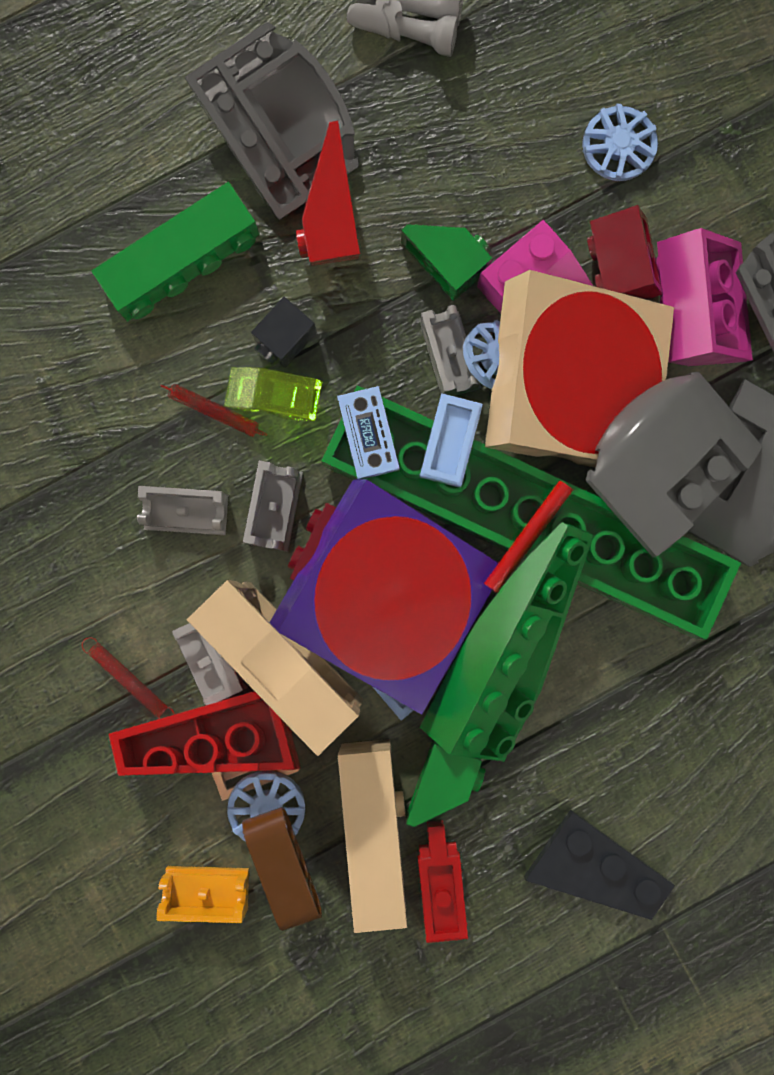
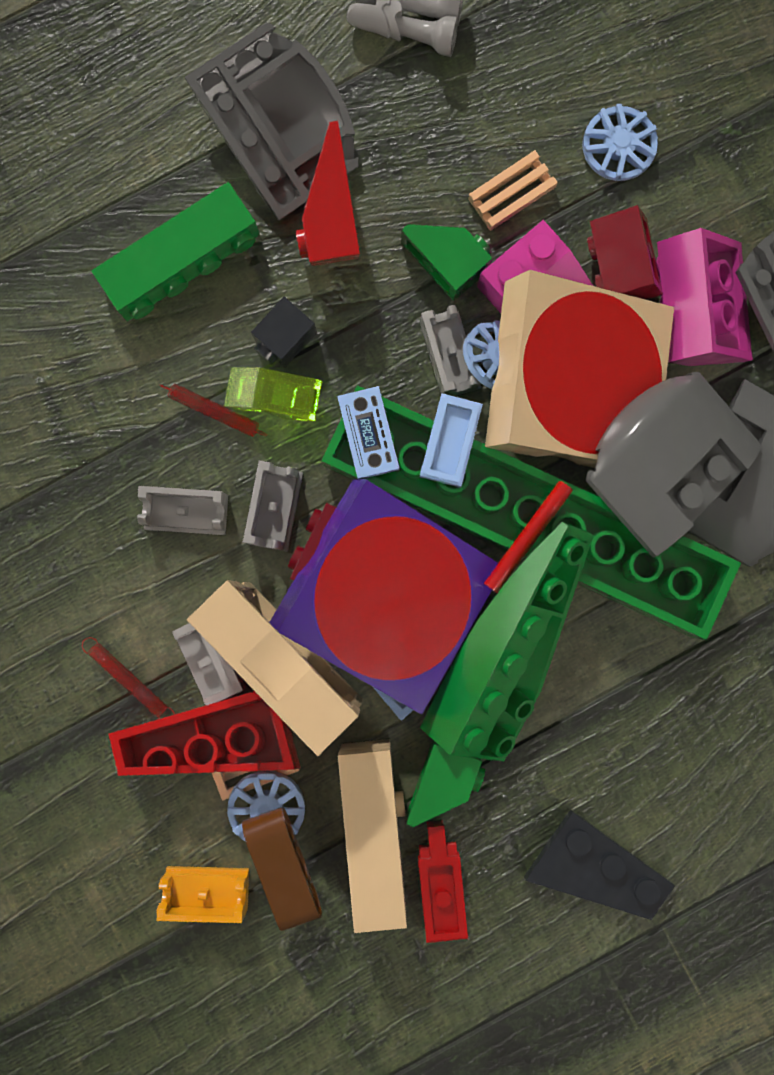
(539, 171): none -> light nougat tile

